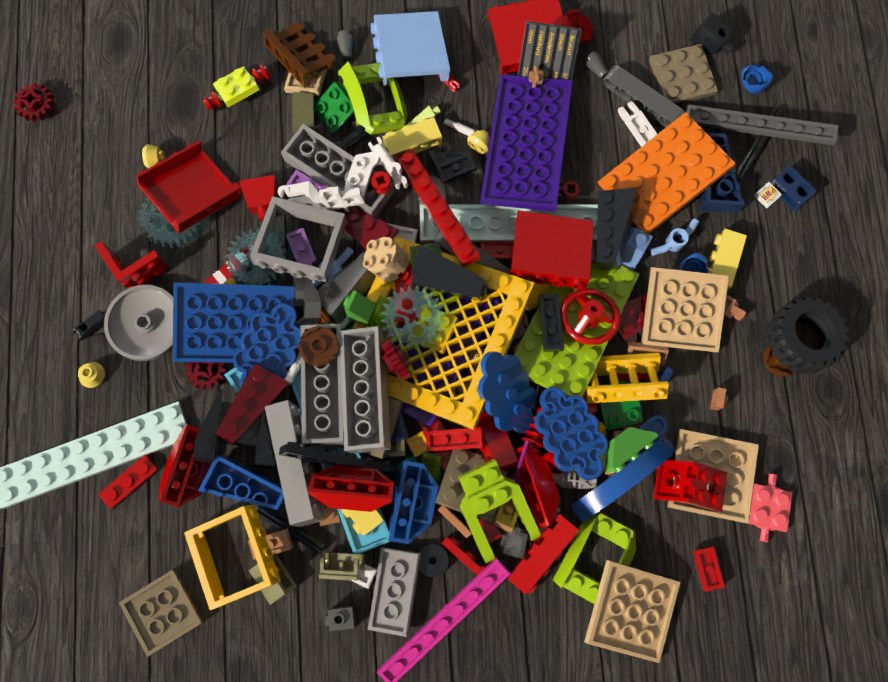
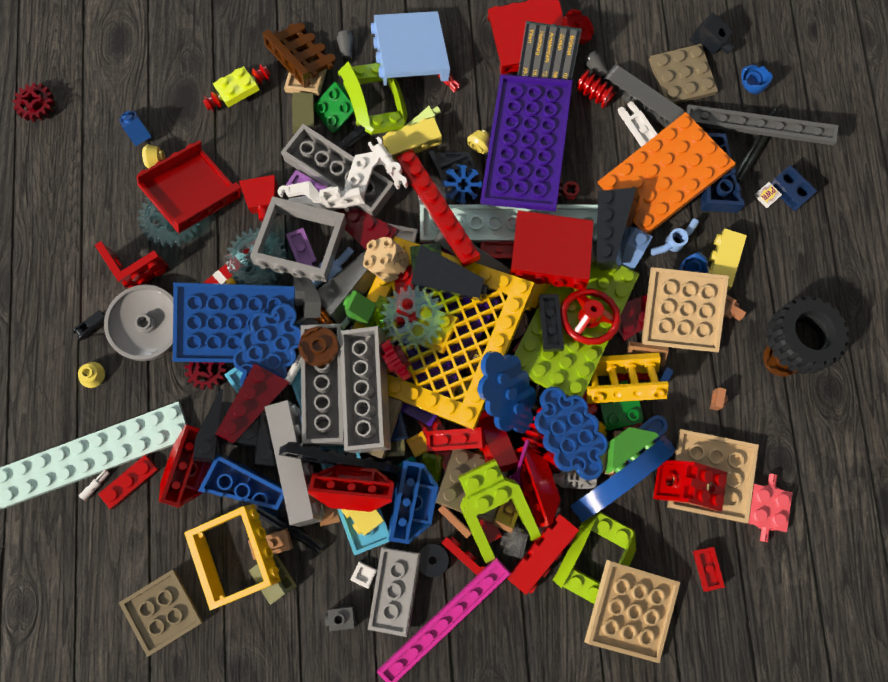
(89, 490): none -> white pin
(134, 127): none -> blue slope
(342, 566): olive hinge -> none
(383, 186): red wheel -> none
(459, 127): white piece -> none
(465, 188): none -> blue gear
(536, 76): medium nougat plate -> none
(595, 89): none -> red piece

